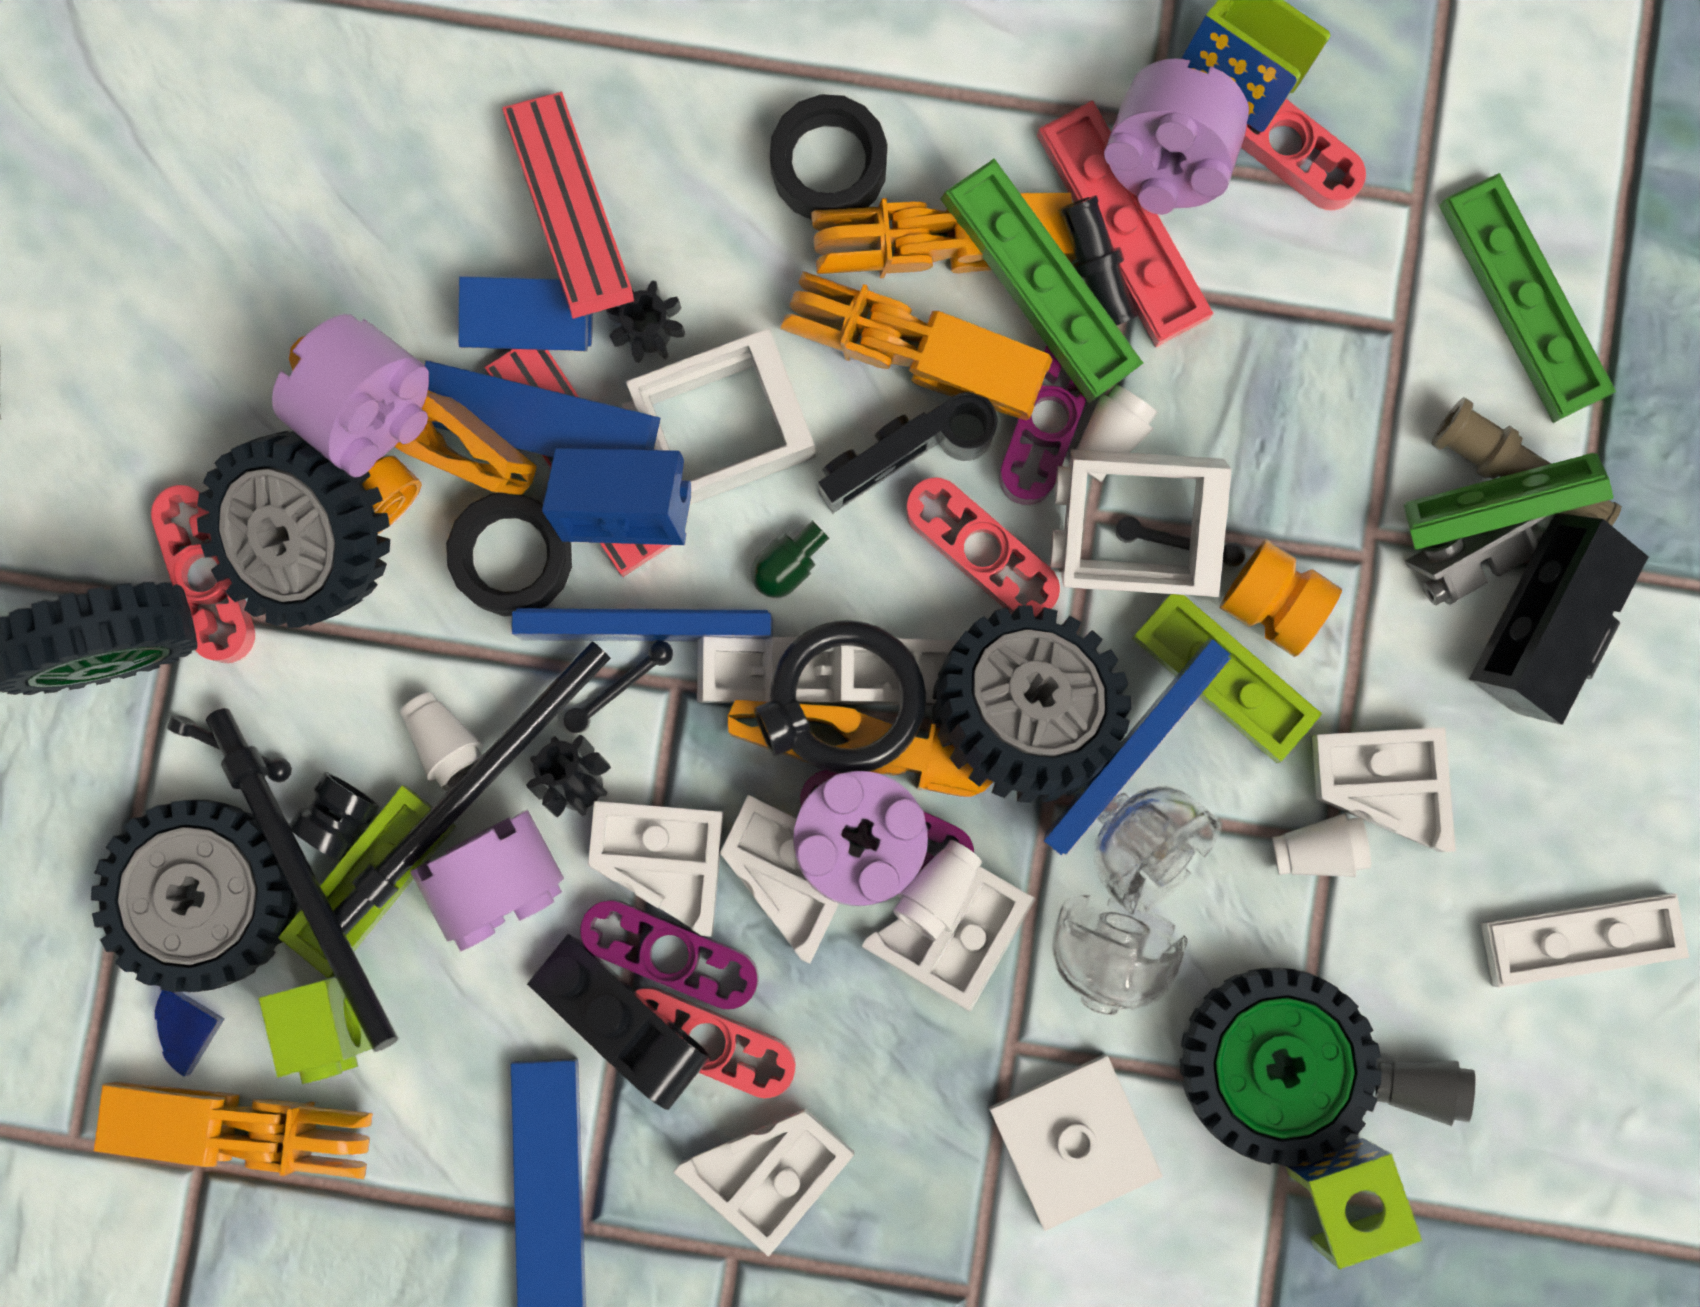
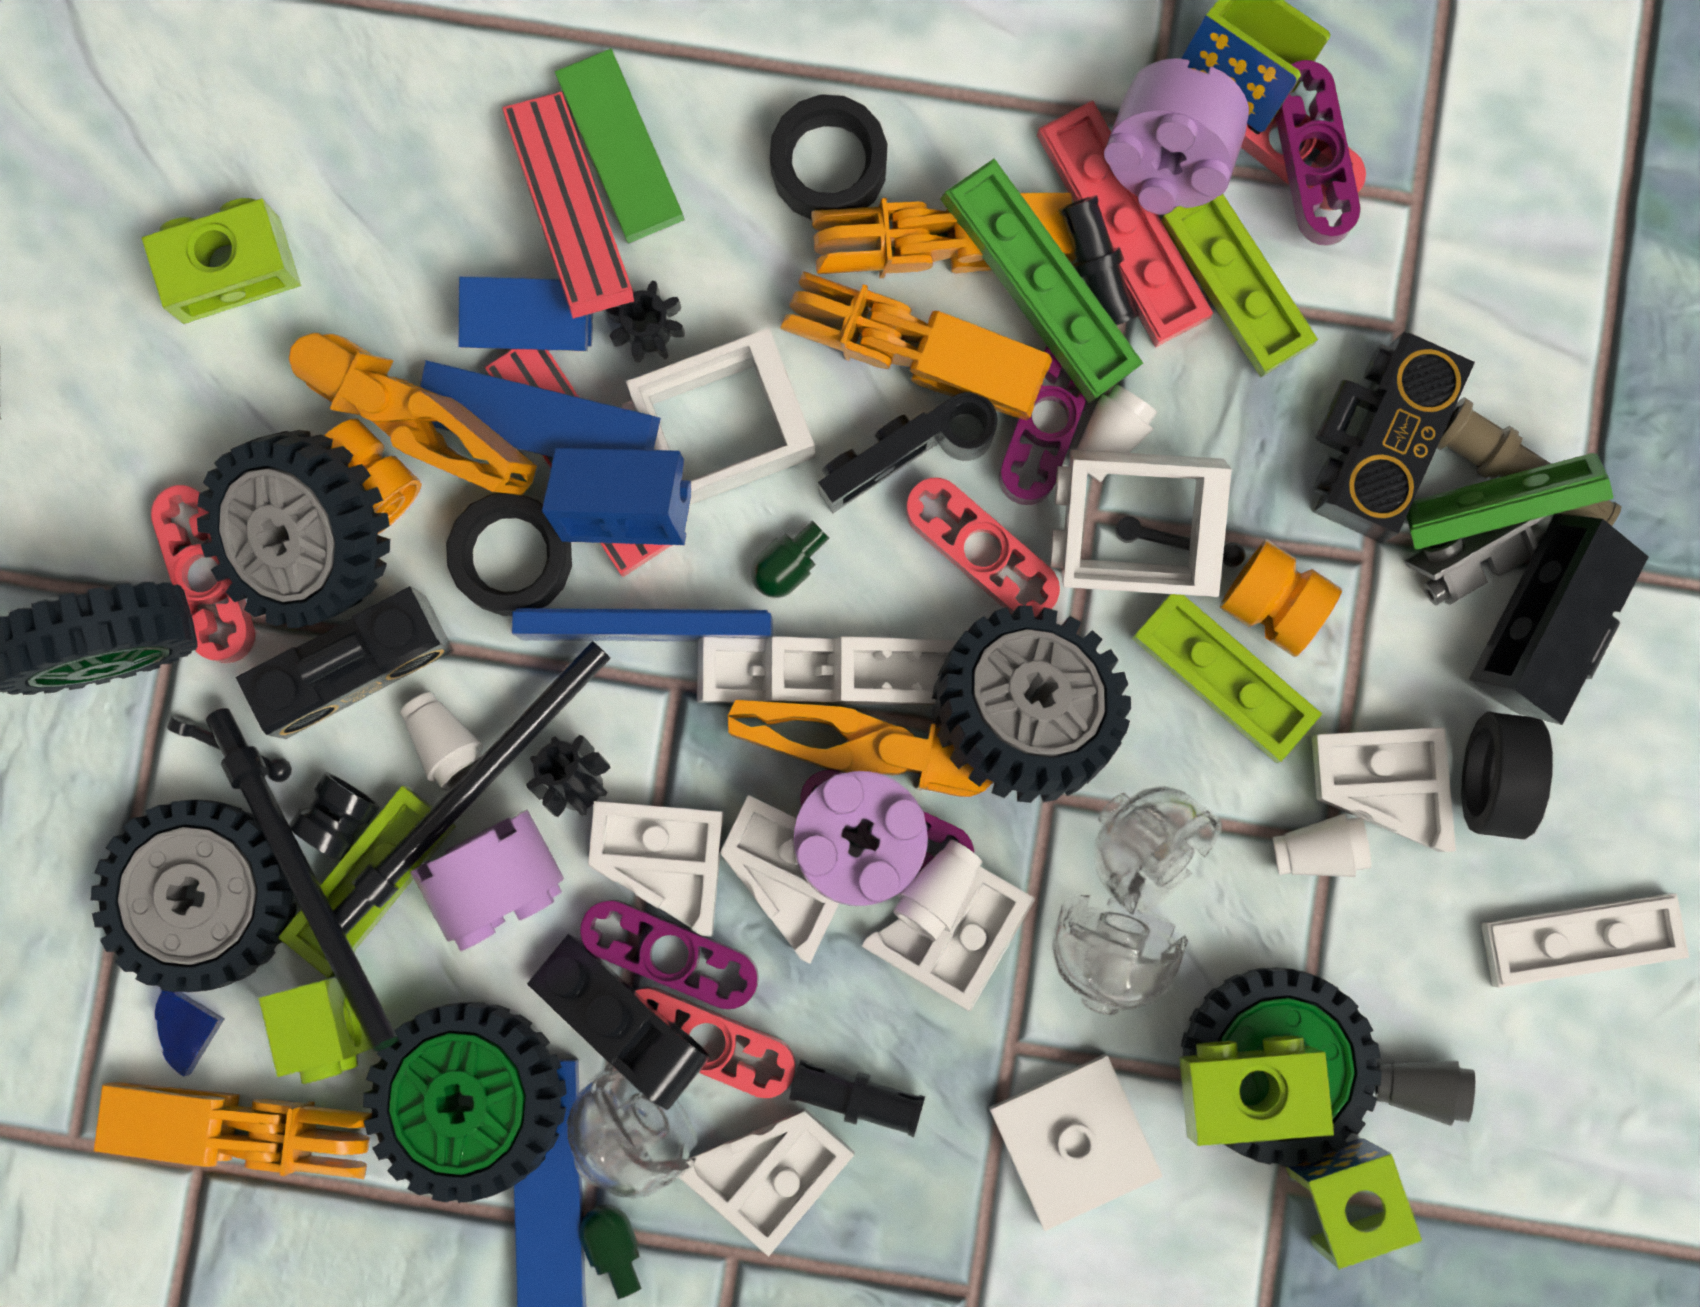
(255, 270): none -> lime brick
(344, 664): none -> black piece
(352, 393): lavender brick -> none
(457, 1148): none -> wheel
(578, 720): black hinge -> none
(611, 1247): none -> dark green cylinder
(619, 146): none -> bright green tile
(626, 1139): none -> clear cylinder
(785, 723): black piece -> none
(857, 1097): none -> black pin
(1137, 746): blue tile -> none
(1240, 283): none -> lime plate
(1293, 1108): none -> lime brick
(1341, 193): none -> magenta beam
(1406, 416): none -> black piece
(1506, 775): none -> black tyre
(1526, 298): bright green tile -> none

